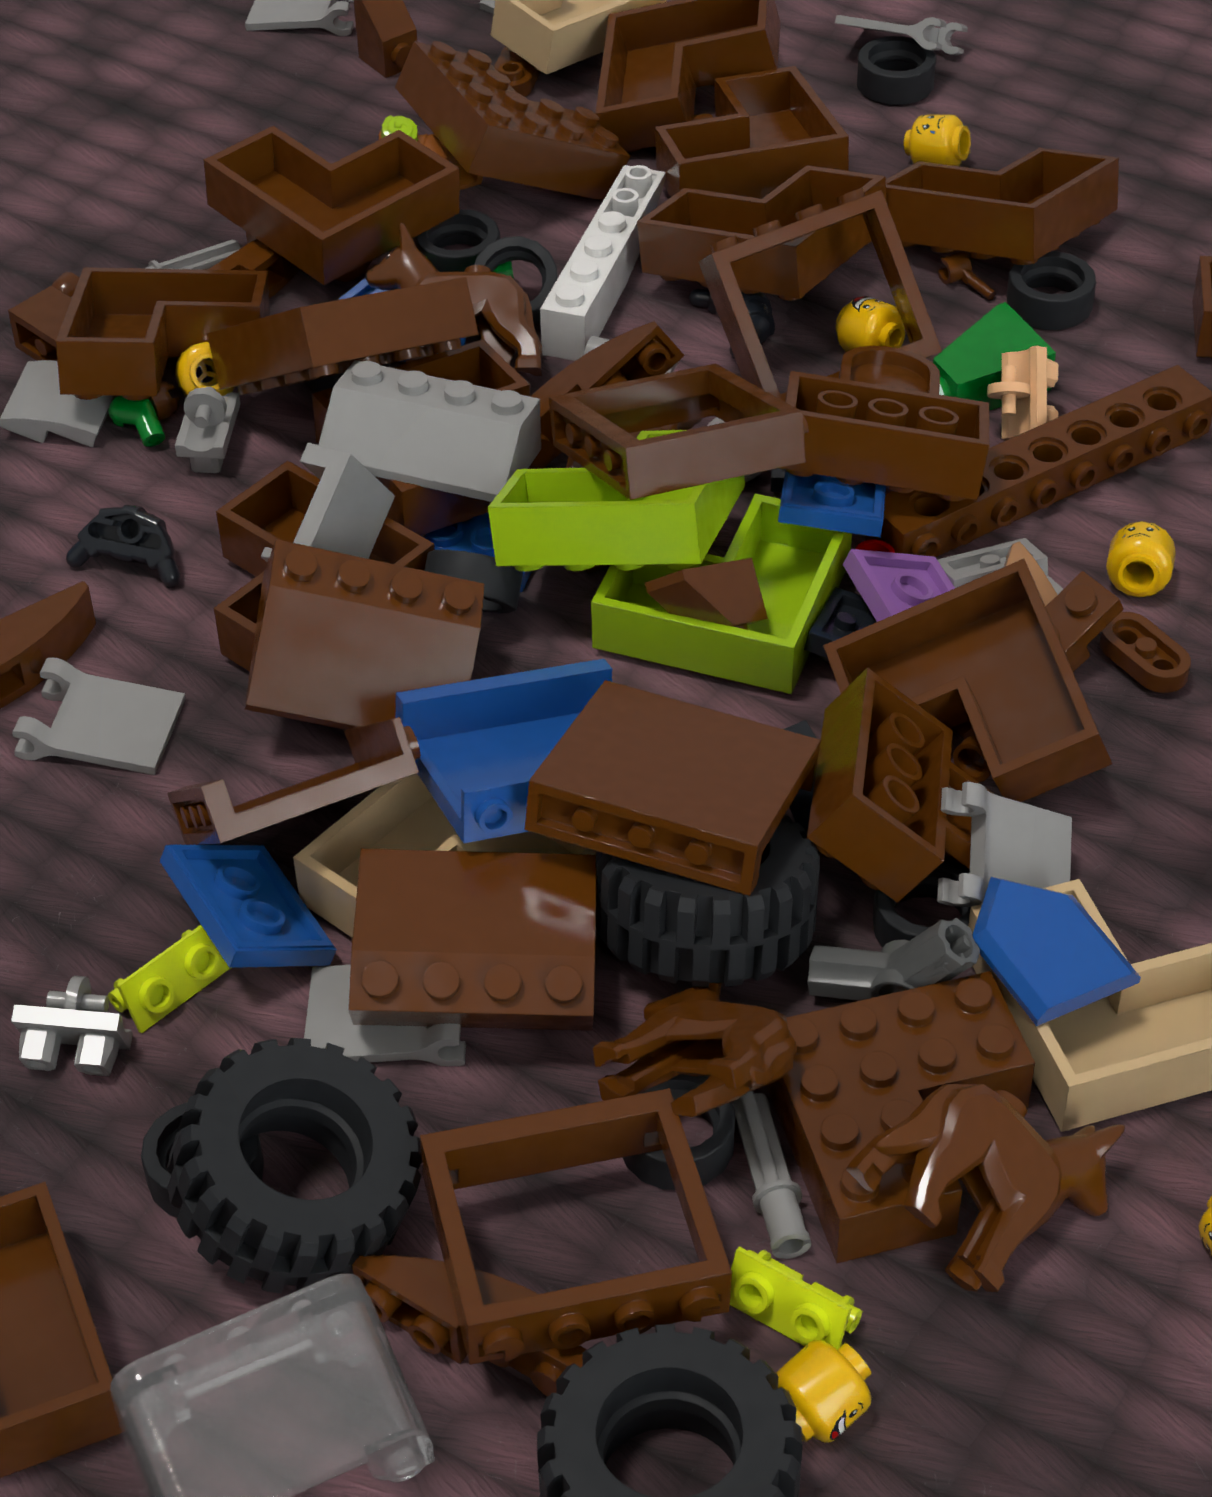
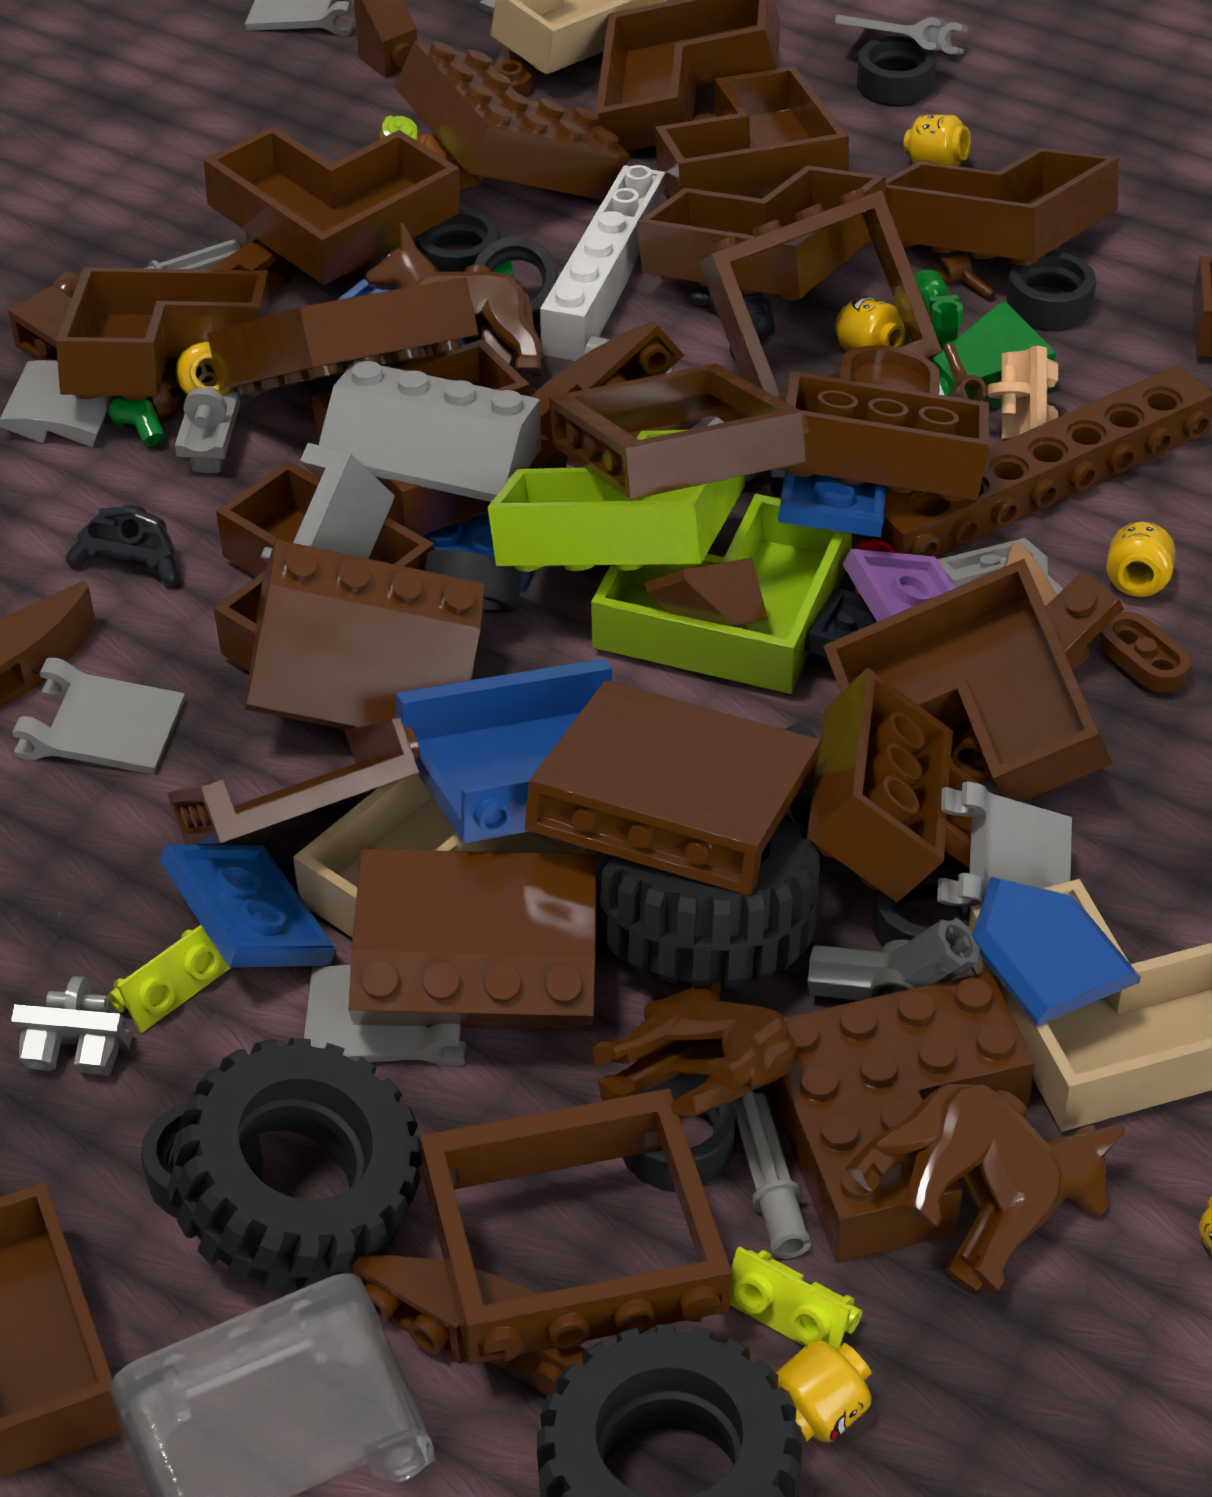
(943, 309): none -> green bar
(972, 382): none -> reddish brown hand

